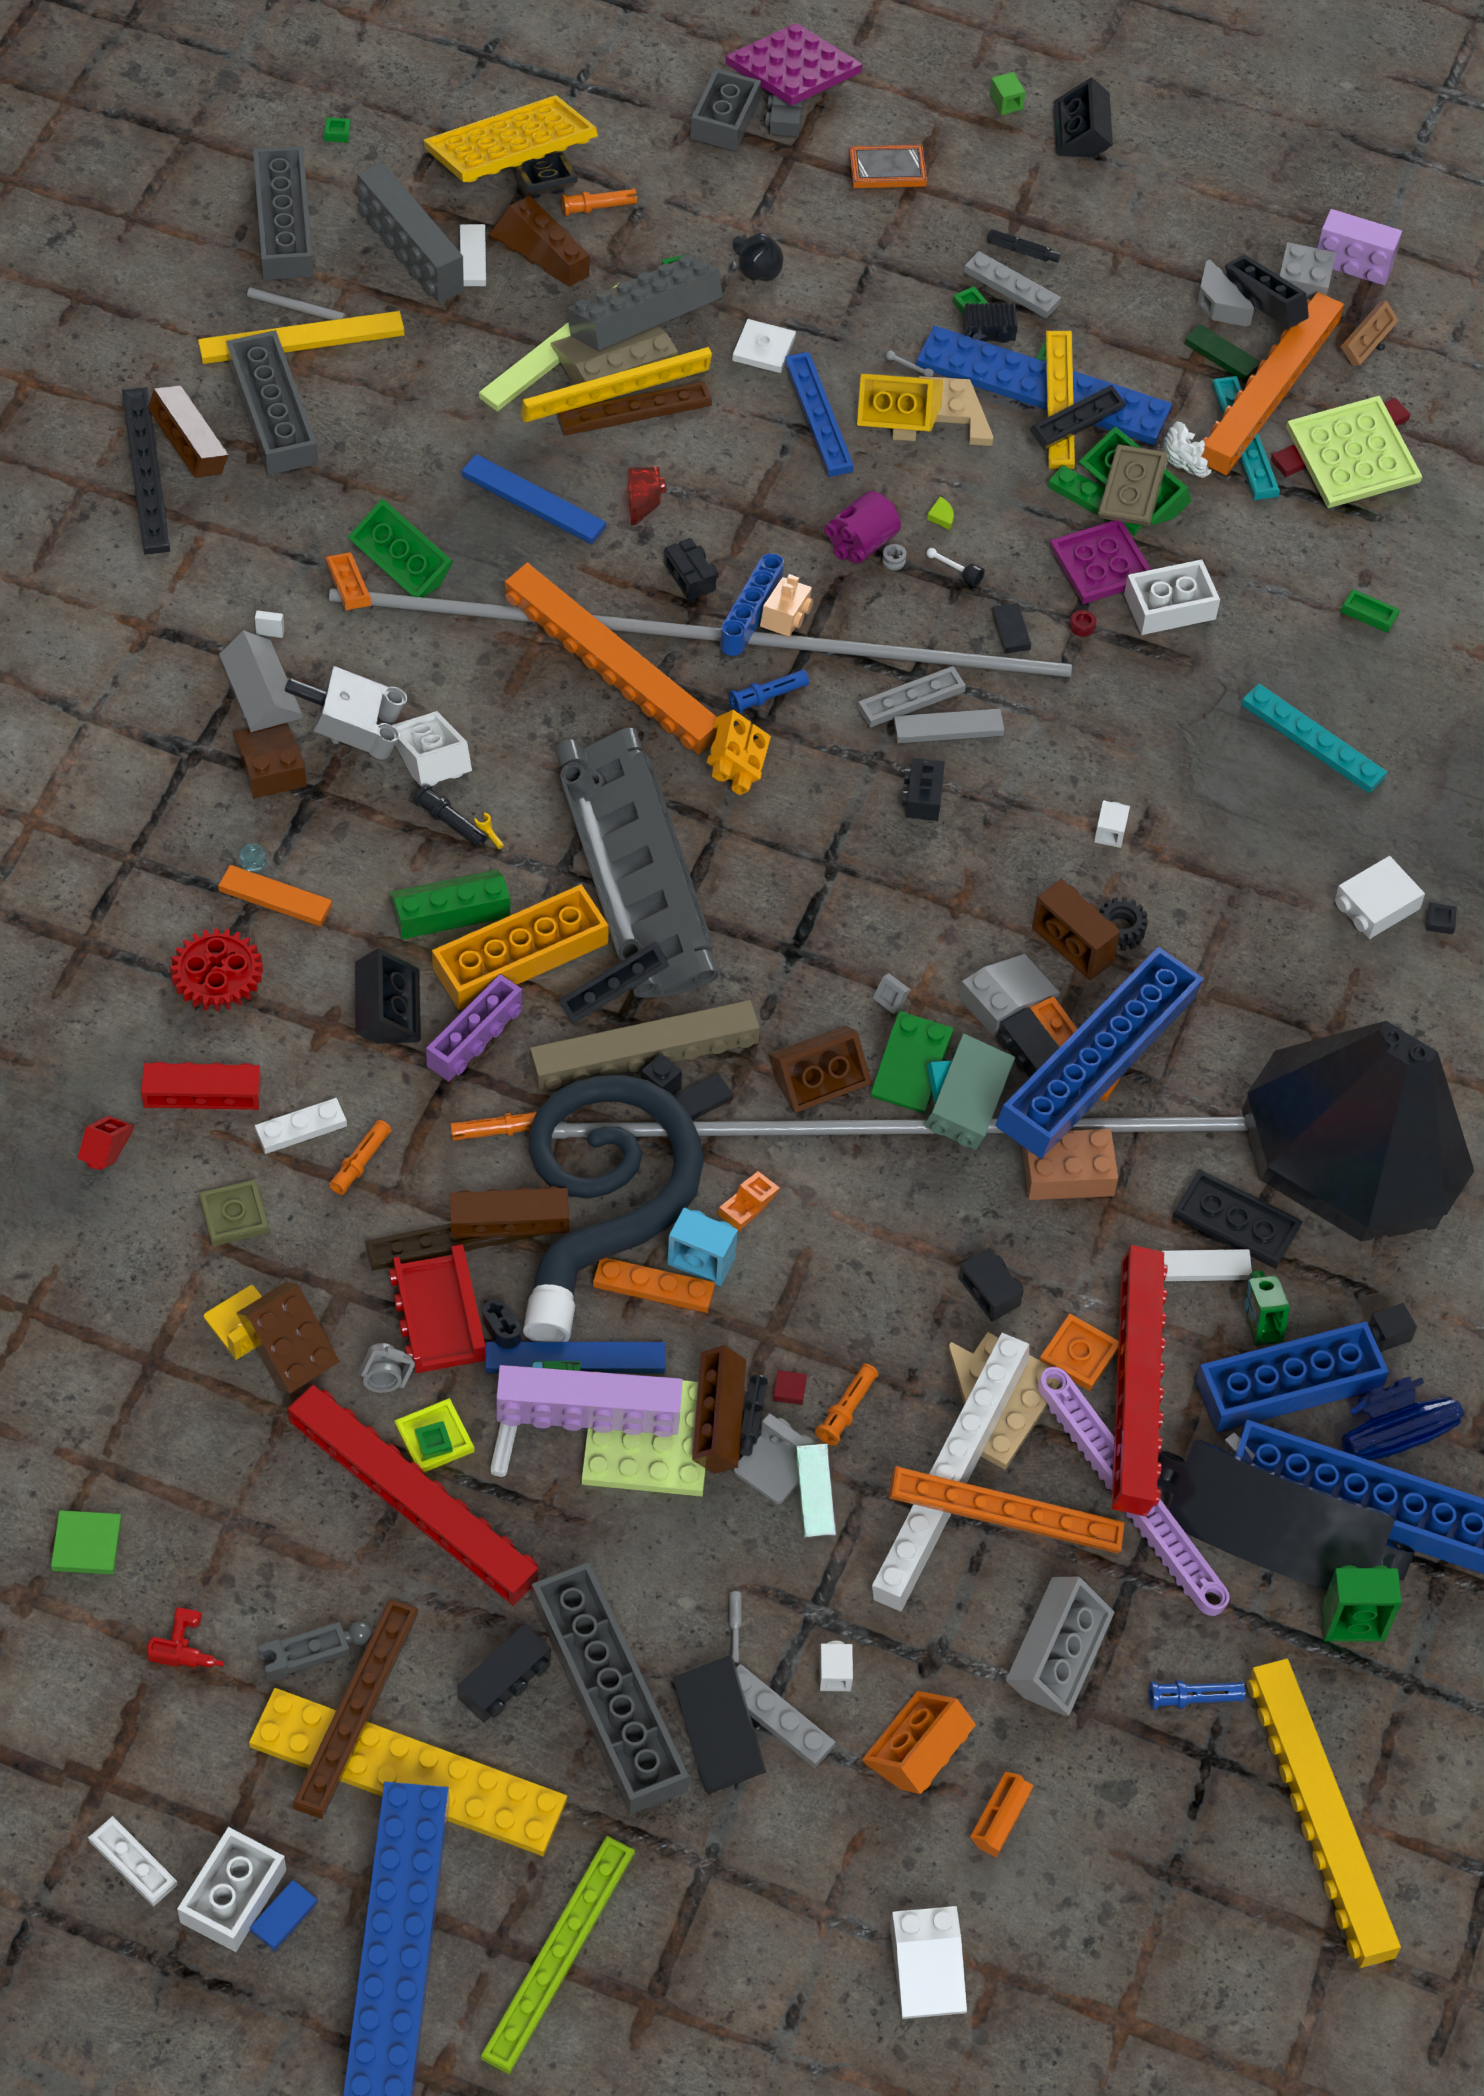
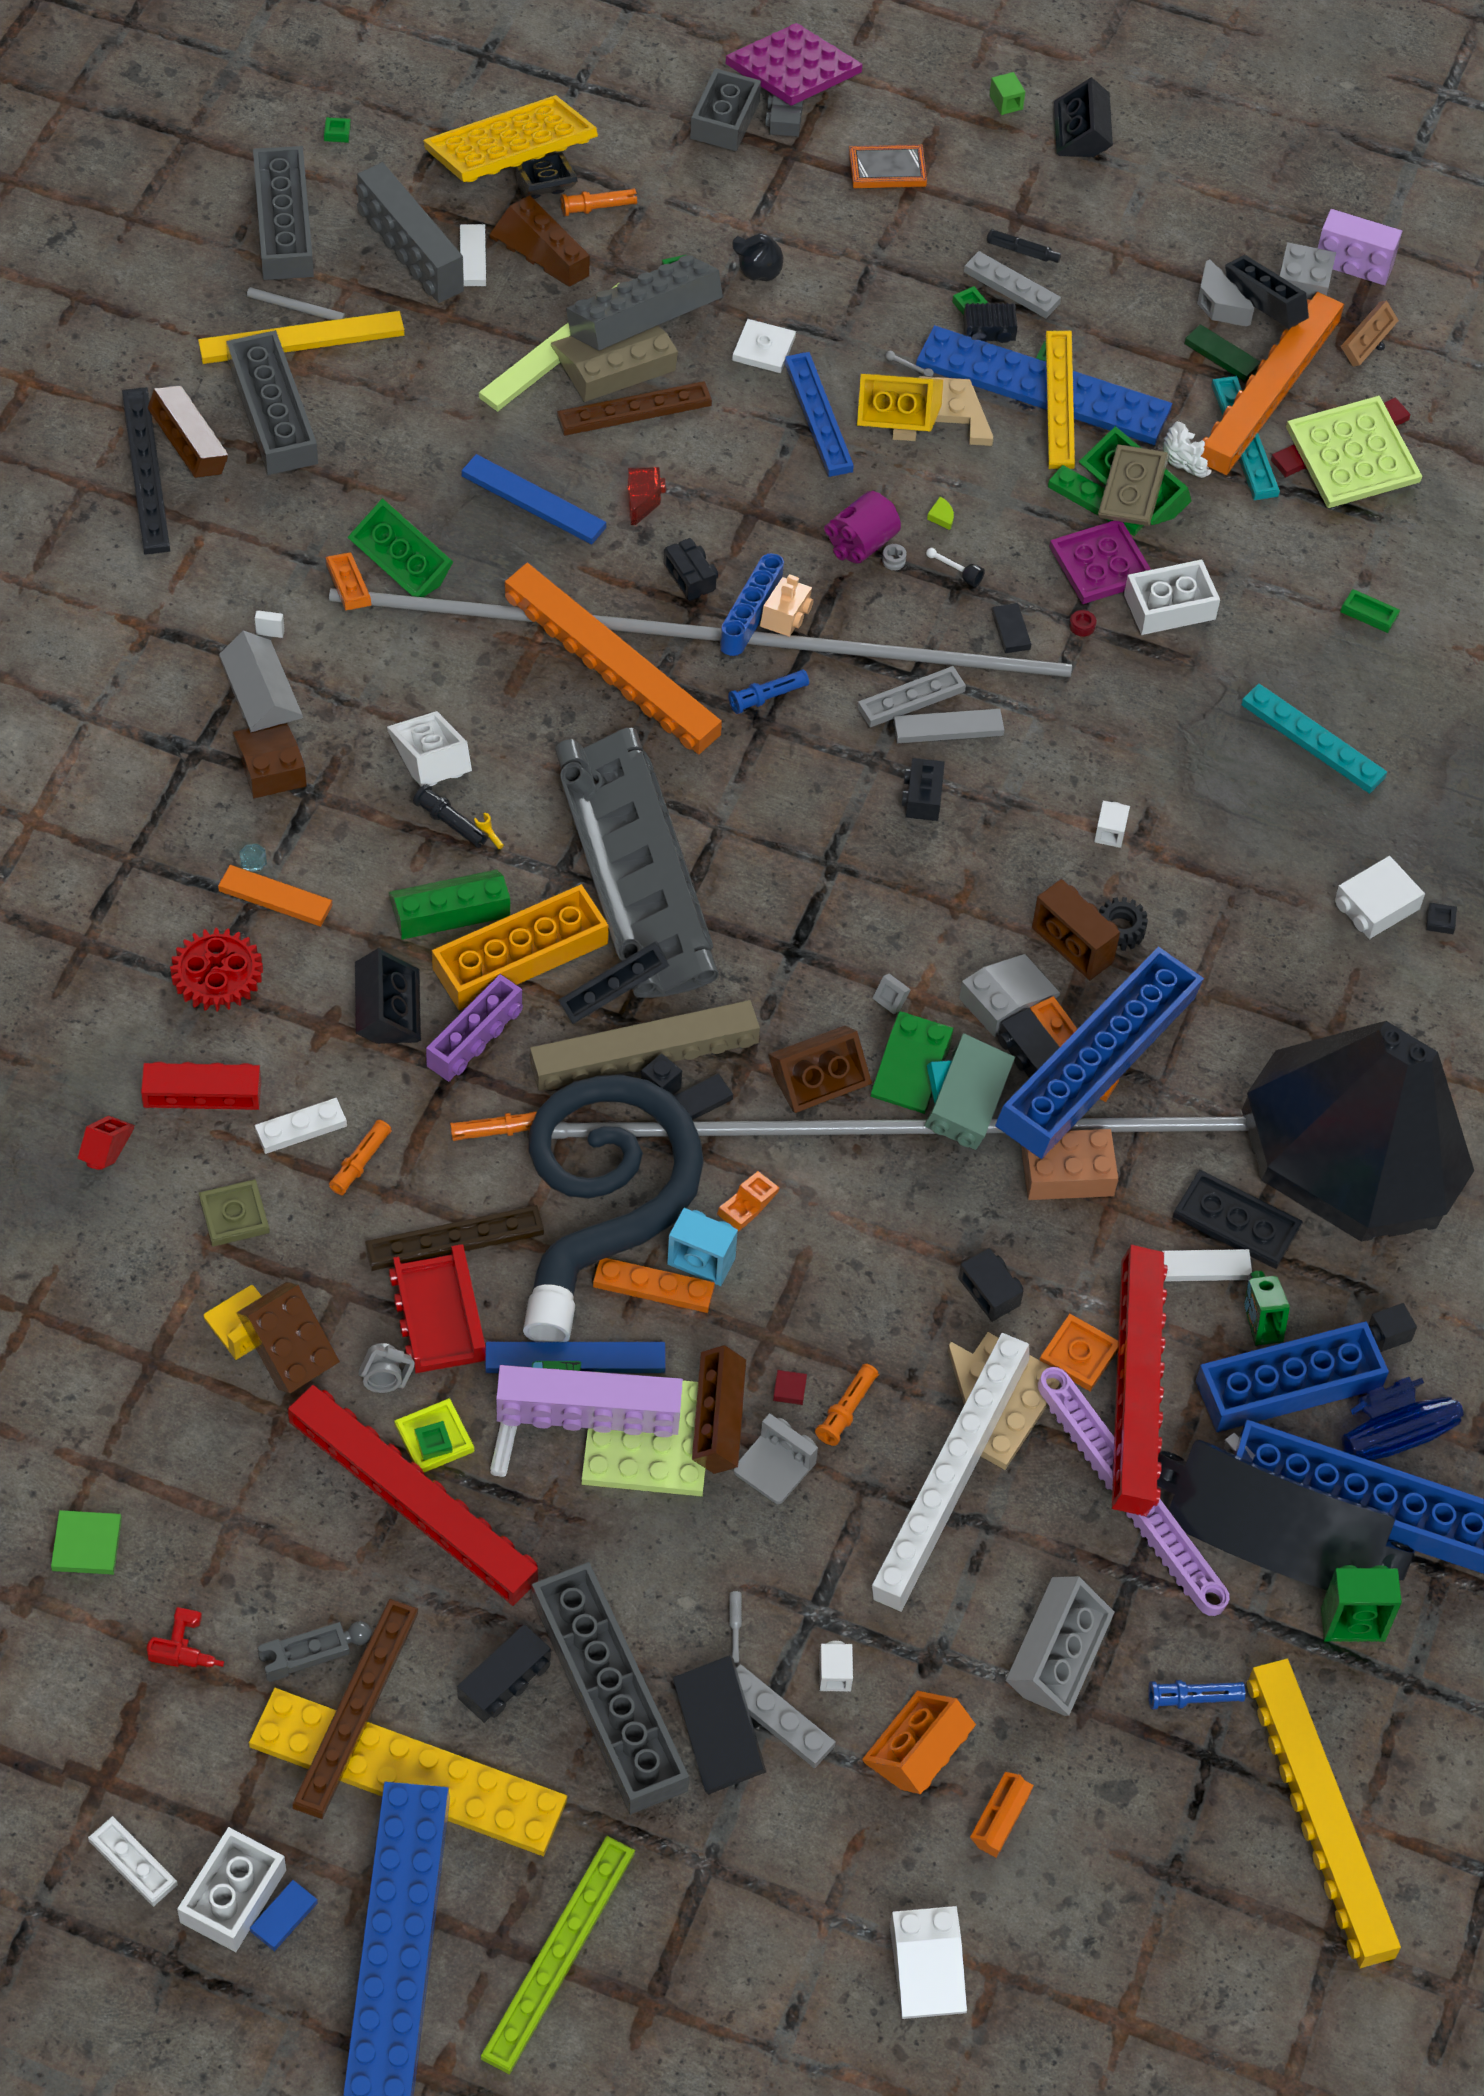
(351, 710): light grey piece -> none
(506, 1321): black beam -> none
(509, 1212): reddish brown brick -> none
(615, 384): yellow tile -> none
(736, 753): light orange hips -> none
(753, 1413): black piece -> none
(815, 1489): clear green tile -> none
(1006, 1510): orange tile -> none
(1078, 417): black tile -> none

